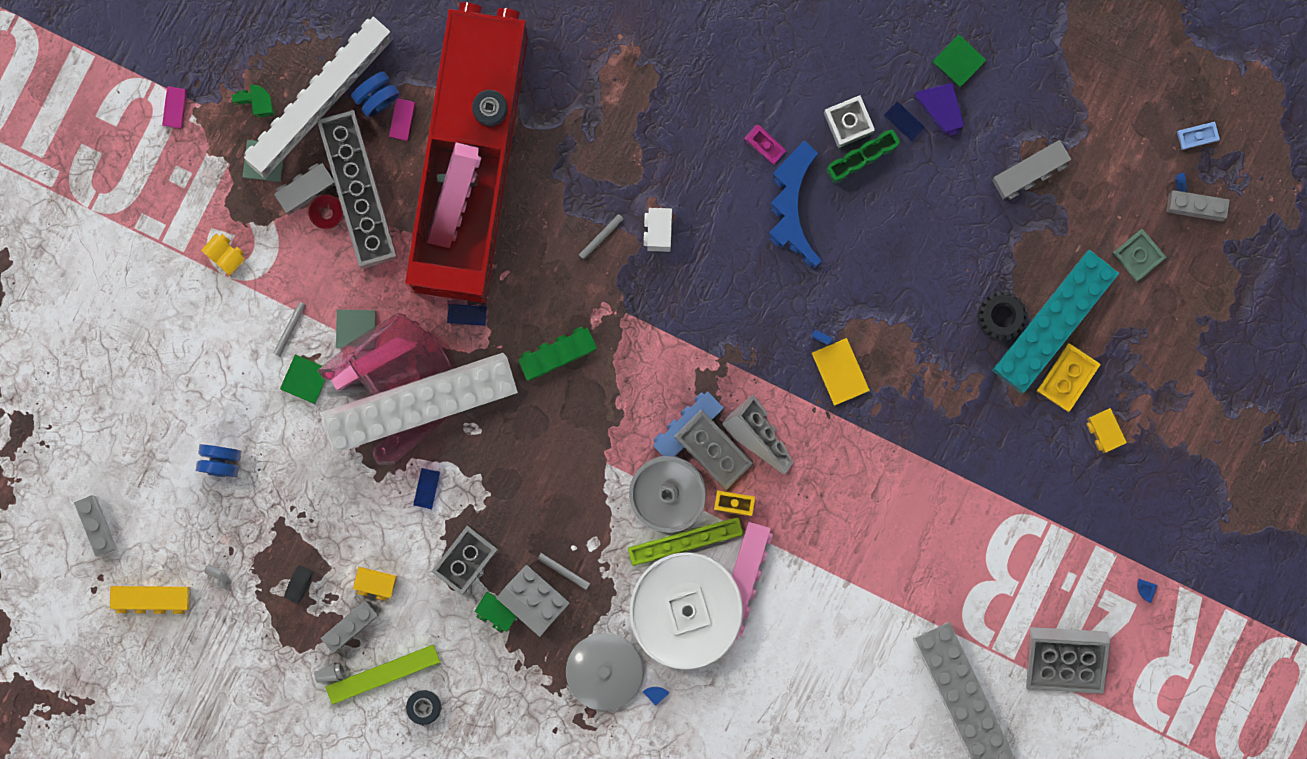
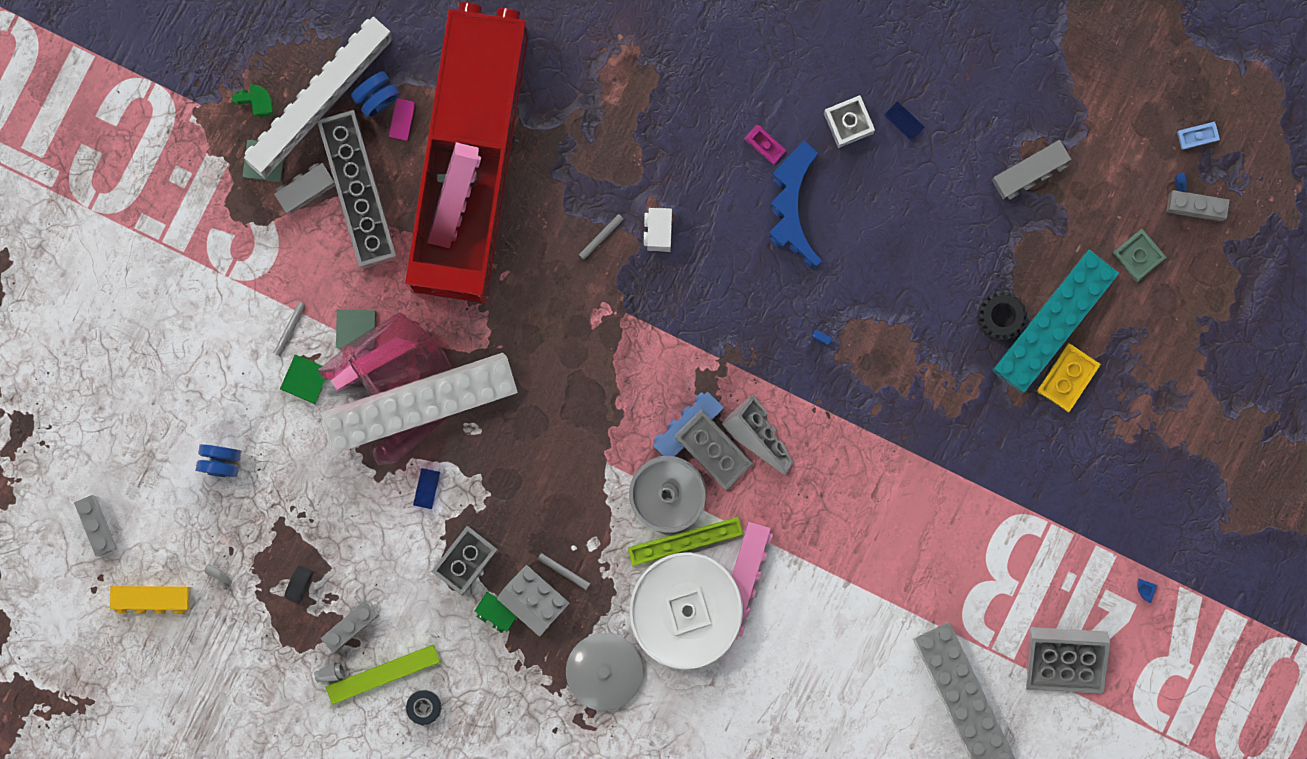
(174, 107): dark pink slope -> none
(223, 254): yellow brick -> none
(318, 205): dark red piece -> none
(375, 583): yellow brick -> none
(467, 314): clear blue tile -> none
(491, 114): black wheel -> none
(557, 354): green brick -> none
(655, 694): blue tile -> none
(734, 503): yellow brick -> none
(840, 371): yellow tile -> none
(868, 154): green brick -> none
(942, 107): dark purple slope -> none
(959, 61): green tile -> none
(1106, 431): yellow brick -> none

